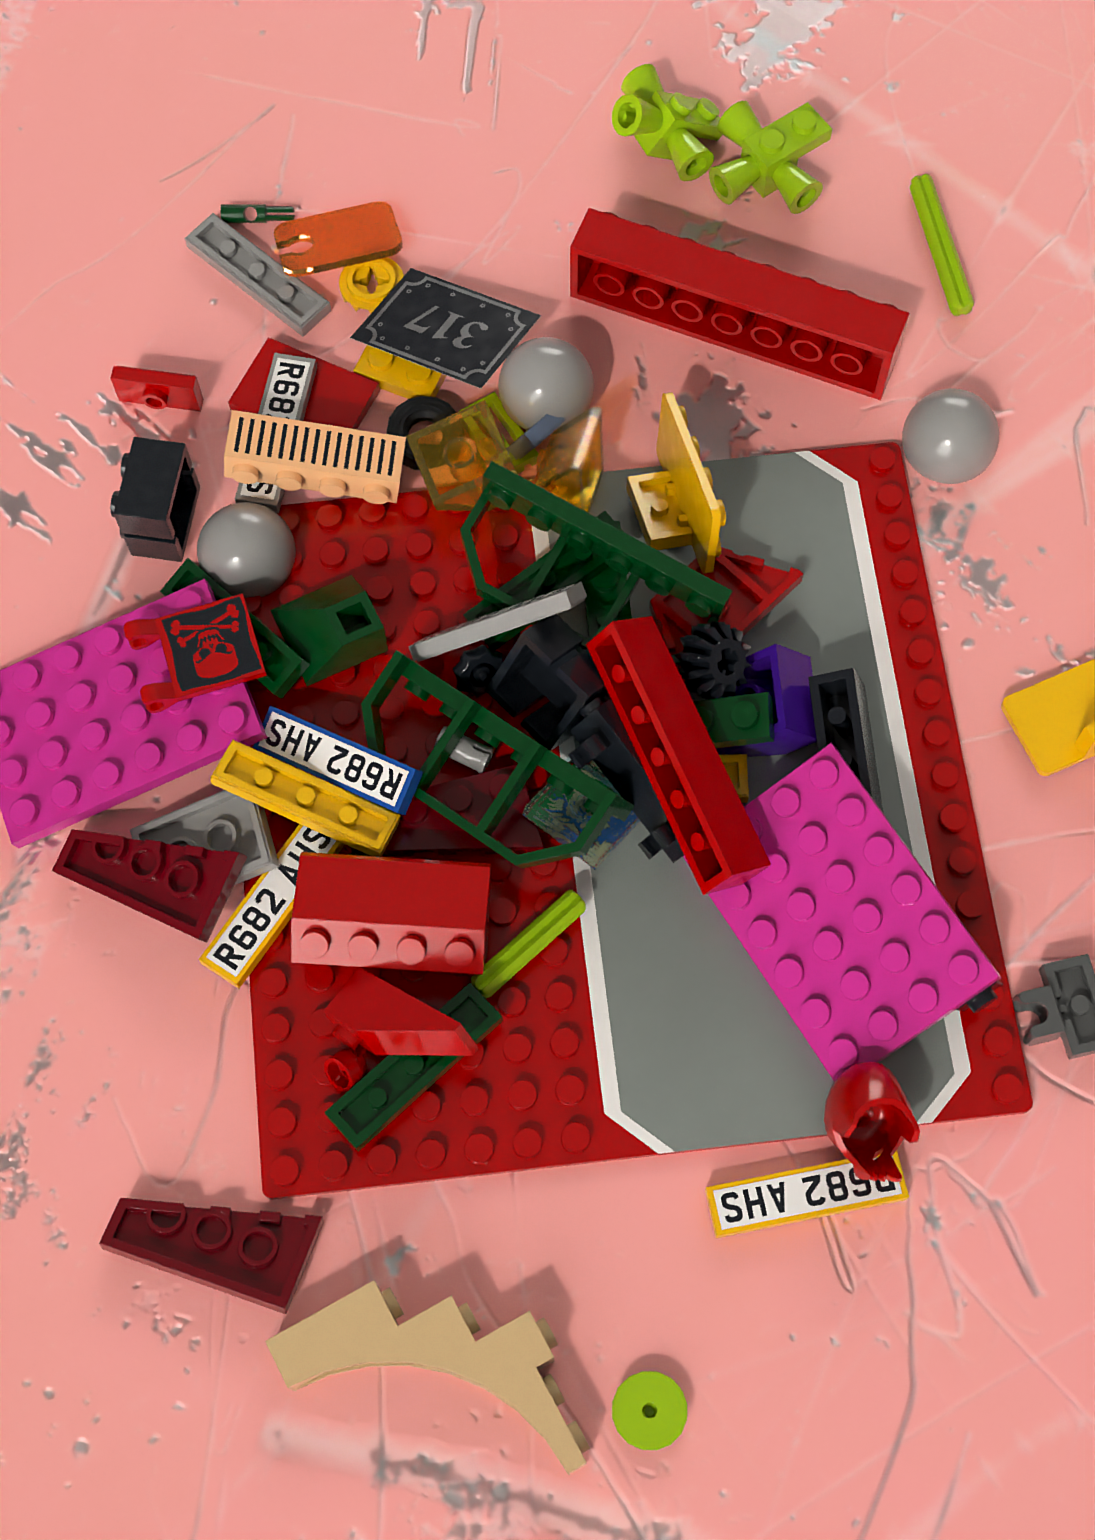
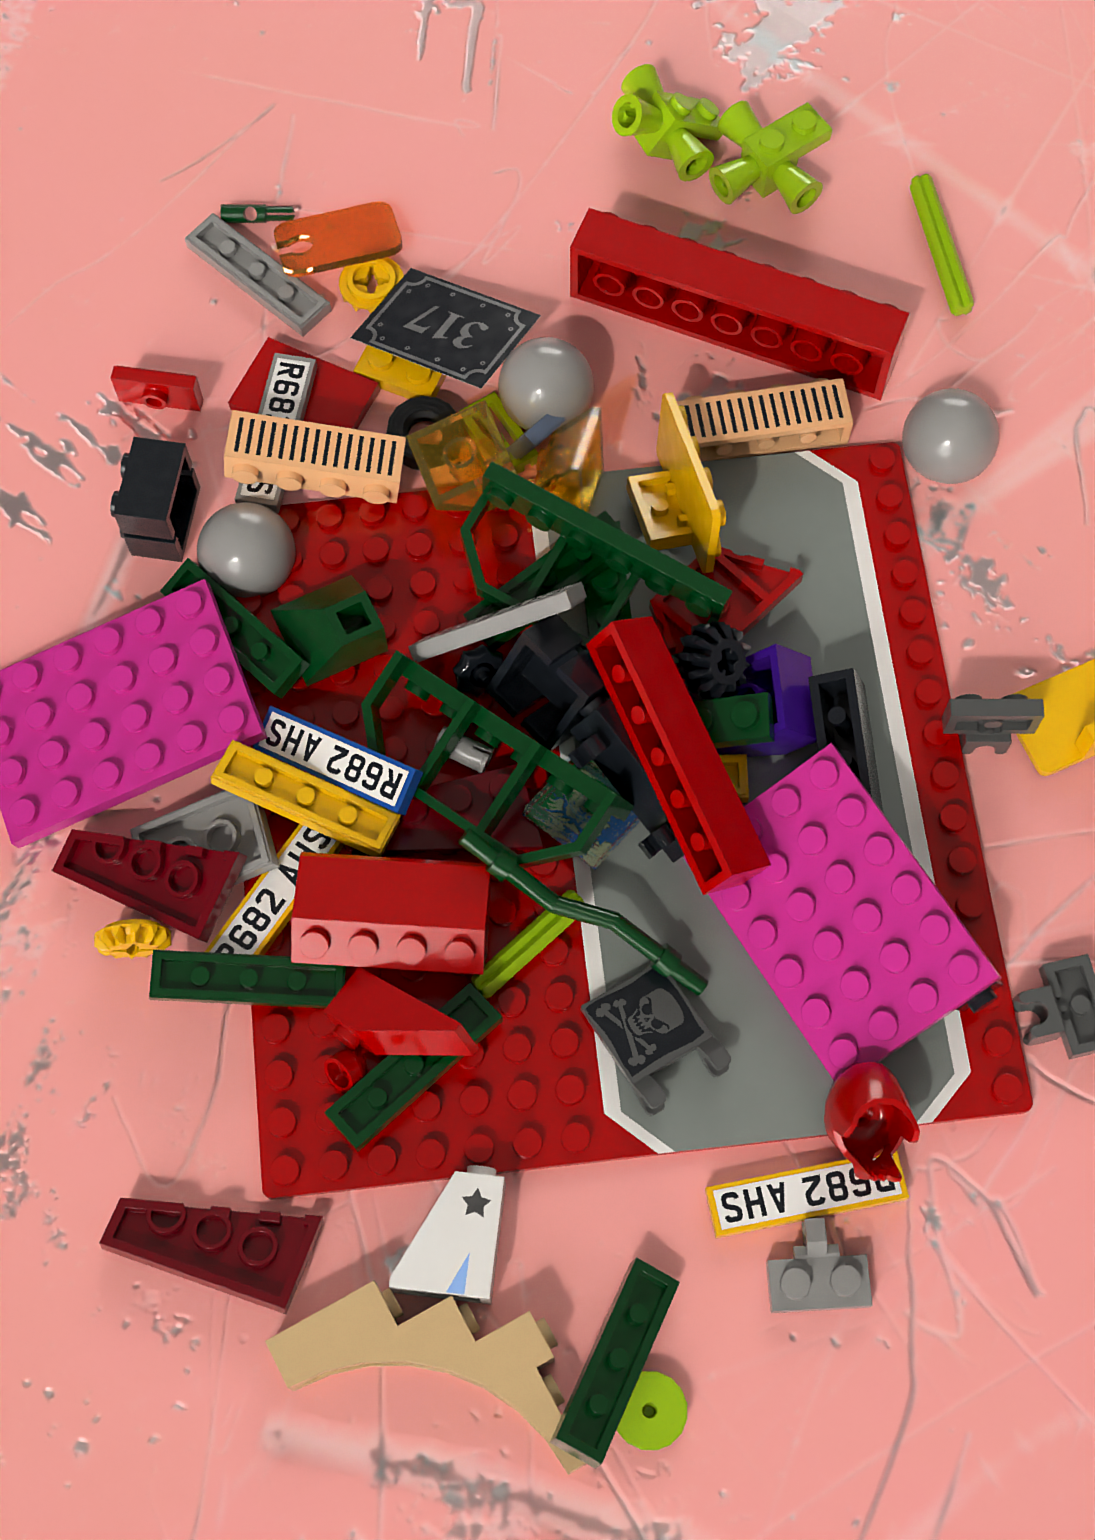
(132, 938): none -> yellow gear
(203, 650): flag -> none
(242, 979): none -> dark green tile
(457, 1241): none -> white slope
(504, 866): none -> dark green bar
(615, 1363): none -> dark green plate
(648, 1027): none -> flag
(770, 419): none -> light nougat brick
(818, 1276): none -> light grey hinge
(991, 720): none -> dark grey plate

